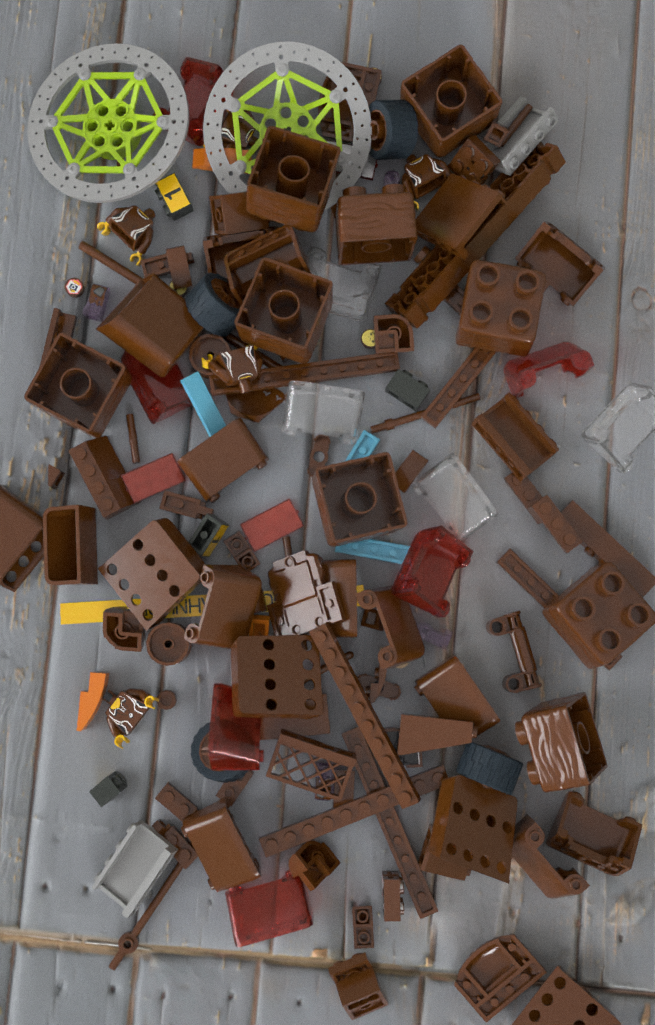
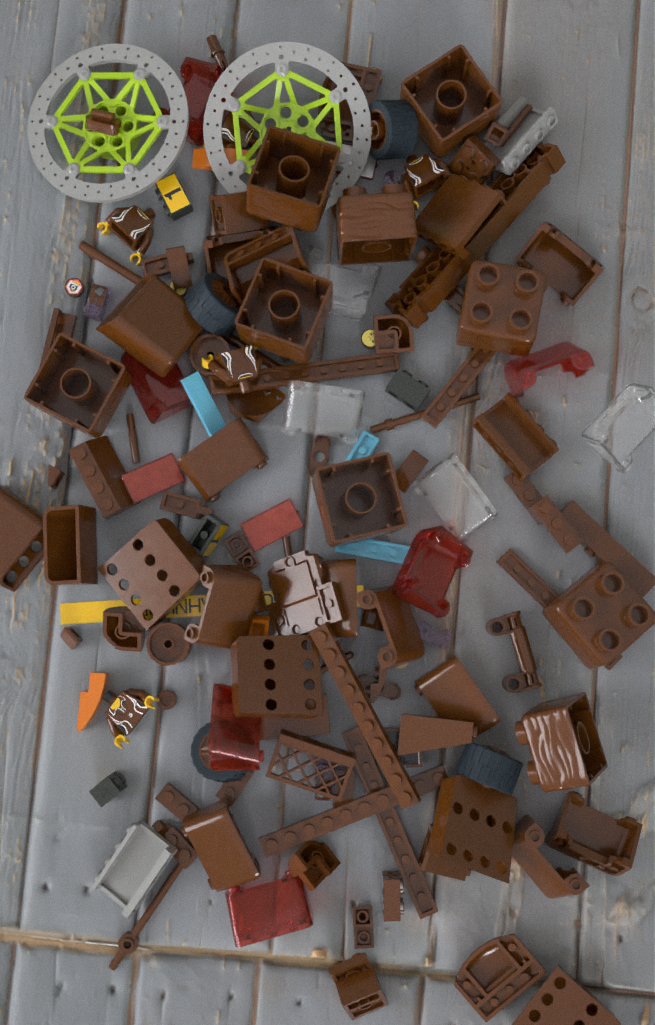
(71, 637): none -> reddish brown slope
(103, 122): none -> reddish brown piece
(217, 51): none -> reddish brown axle

